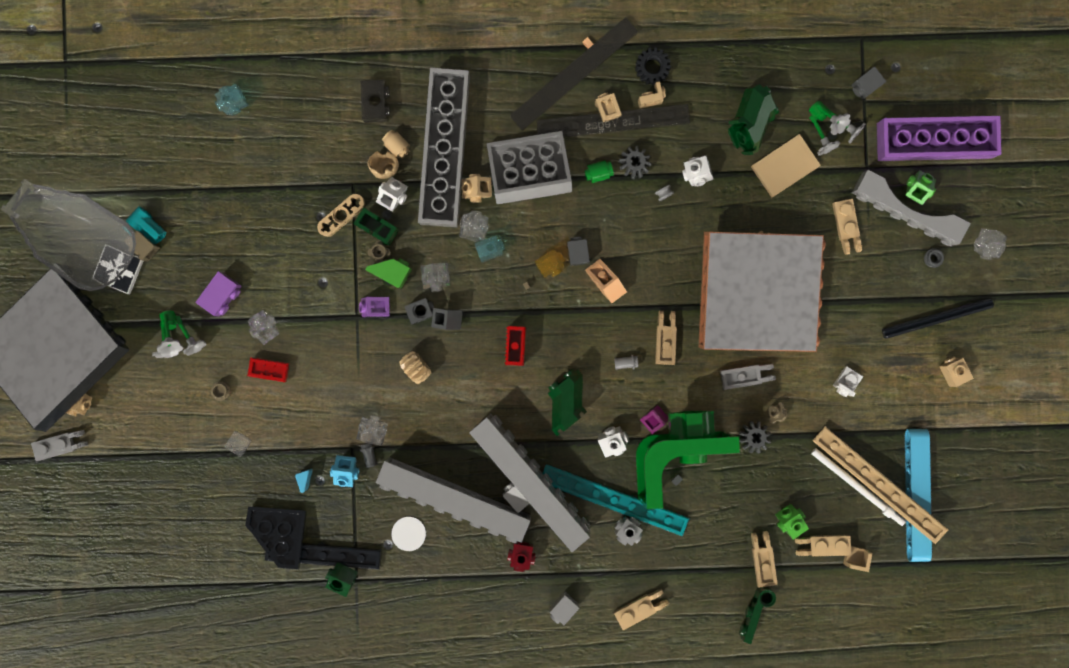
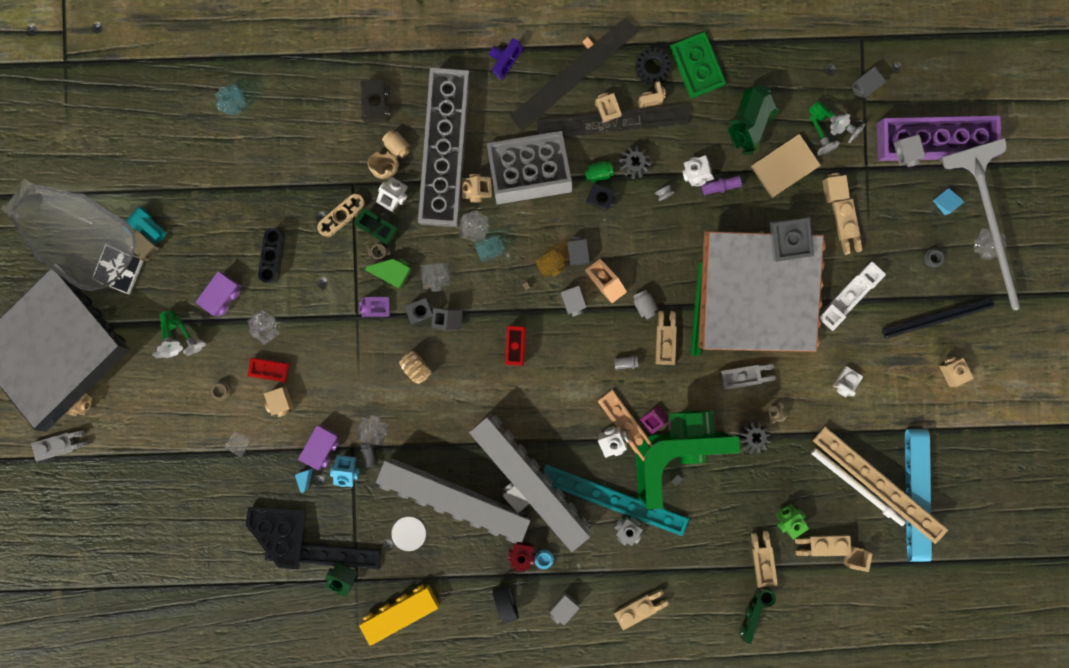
(267, 247): none -> black beam
(278, 402): none -> tan brick
(319, 447): none -> medium lavender brick
(399, 615): none -> yellow brick
(505, 58): none -> dark purple tile
(505, 603): none -> black tyre
(544, 559): none -> medium azure plate
(566, 400): dark green brick -> none
(573, 301): none -> light grey brick
(592, 198): none -> black brick
(621, 417): none -> light nougat tile
(645, 304): none -> light grey brick
(695, 350): none -> green axle
(697, 65): none -> green tile
(721, 185): none -> medium lavender pin
(791, 239): none -> dark grey tile
(835, 188): none -> tan brick
(851, 295): none -> white slope
(876, 191): light grey arch -> none
(909, 151): none -> light grey brick
(920, 187): bright green brick -> none
(948, 201): none -> medium azure slope
(976, 162): none -> light grey piece

